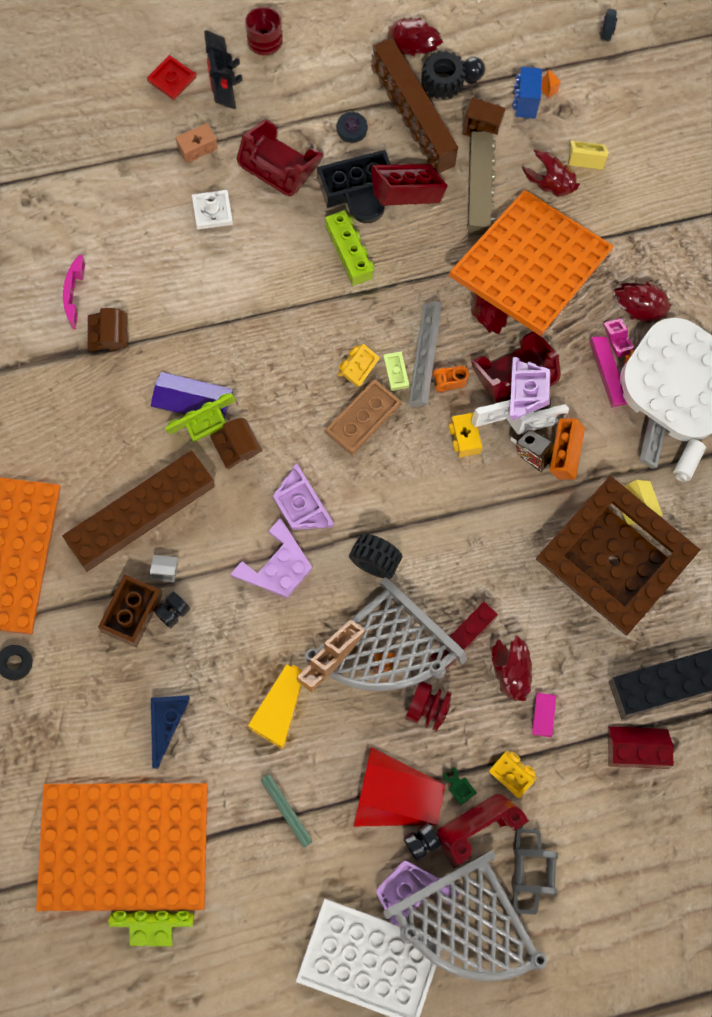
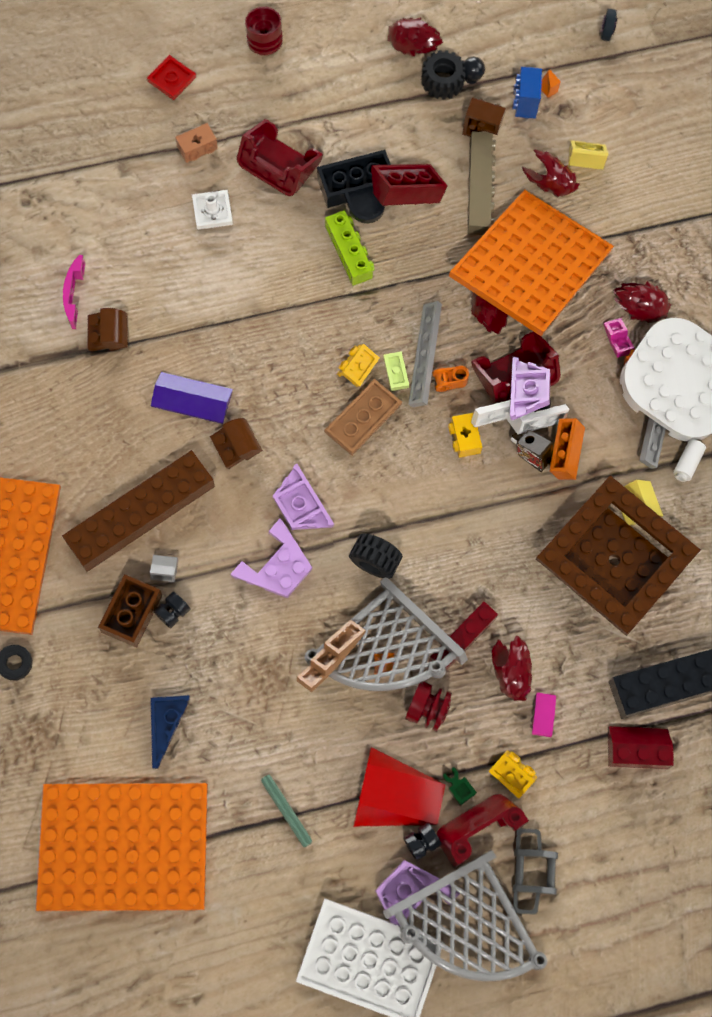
(151, 928): lime bracket -> none
(203, 421): lime bracket -> none
(220, 70): black piece -> none
(277, 710): yellow slope -> none
(347, 122): black wheel -> none
(414, 106): reddish brown brick -> none
(608, 370): dark pink slope -> none

